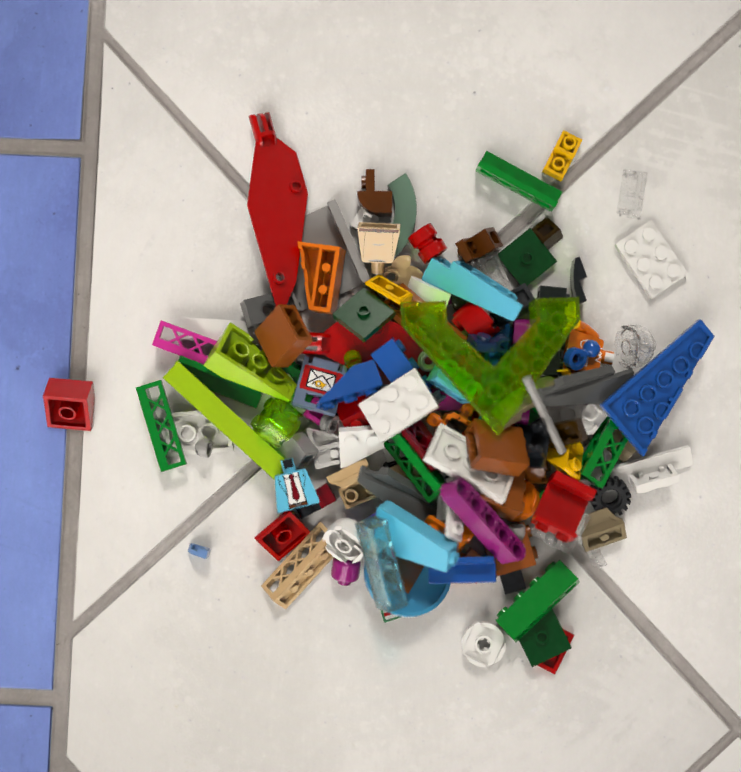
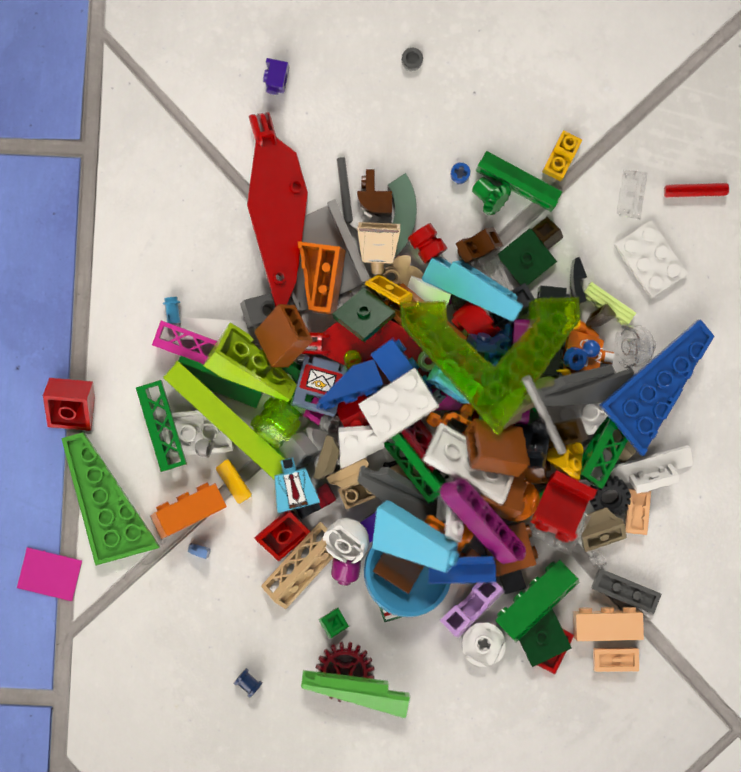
(49, 574): none -> dark pink window
(107, 513): none -> bright green wing
(172, 310): none -> dark azure pin
(187, 510): none -> orange wedge
(204, 469): none -> white sticker
(233, 481): none -> yellow slope
(248, 683): none -> dark blue bush
(276, 76): none -> dark purple brick
(327, 459): none -> dark tan slope
(333, 623): none -> green tile
(344, 187): none -> dark grey bar
(352, 664): none -> dark red gear
(358, 690): none -> bright green wedge
(381, 564): clear light blue brick -> none
(412, 59): none -> dark grey tile
(454, 175): none -> blue bush
(472, 607): none -> lavender arch
(491, 195): none -> green gear
(518, 530): light grey hinge -> none
(600, 316): none -> dark brown slope
(601, 297): none -> yellowish green piece
(608, 624): none -> light nougat brick
(615, 659): none -> light nougat plate
(626, 591): none -> dark grey plate
(638, 513): none -> light nougat plate
(696, 190): none -> red axle

